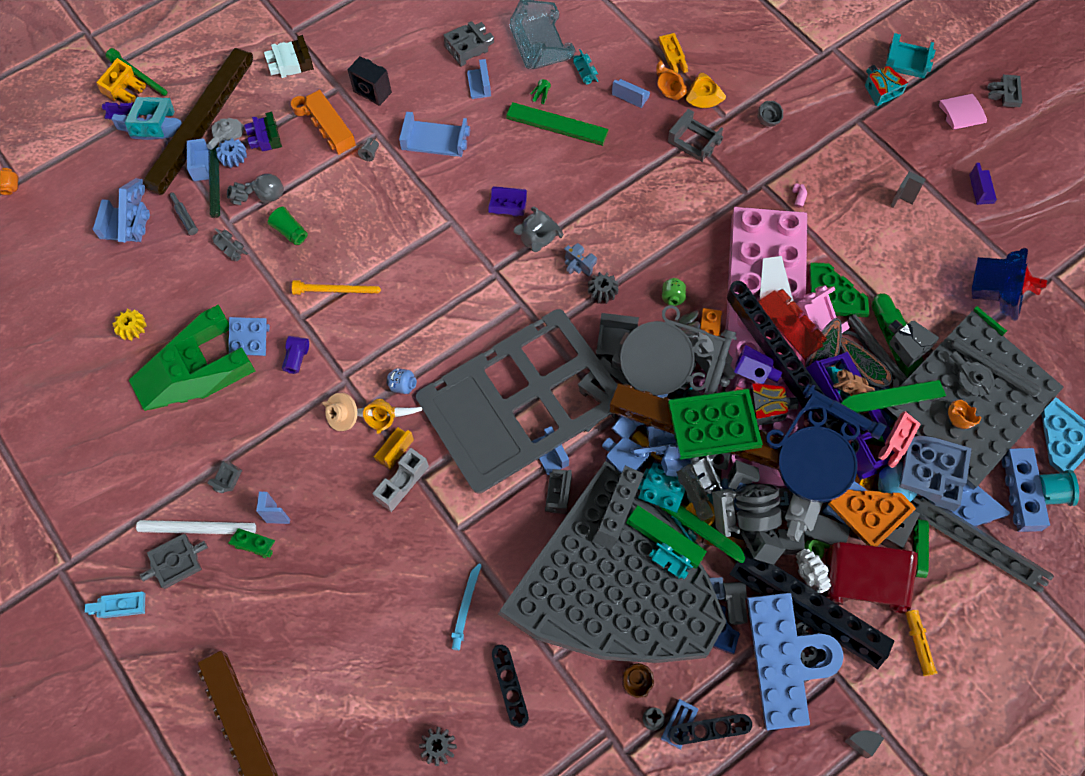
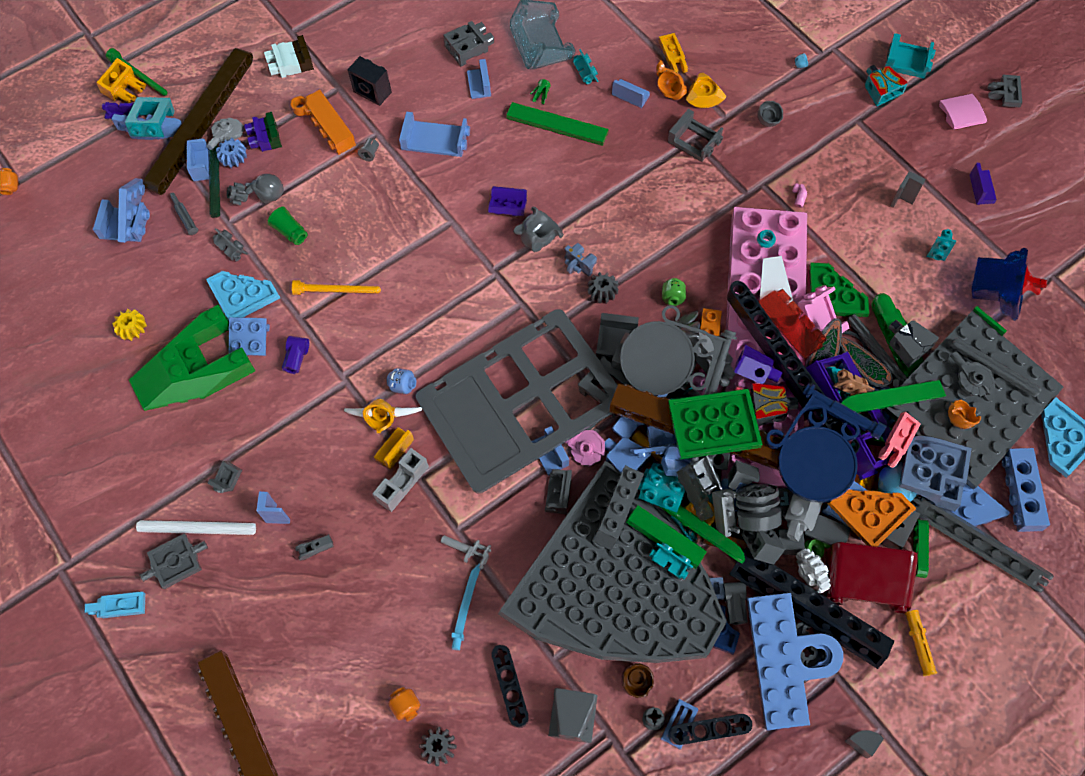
(241, 293): none -> medium azure plate
(252, 543): green hinge -> none
(318, 545): none -> dark grey bar
(341, 411): light nougat piece -> none
(404, 704): none -> orange head
(468, 549): none -> light grey piece
(573, 715): none -> dark grey piece
(587, 447): none -> bright pink piece
(766, 234): none -> teal plate
(801, 61): none -> medium azure hinge
(942, 246): none -> teal hinge
(1060, 488): teal piece -> none

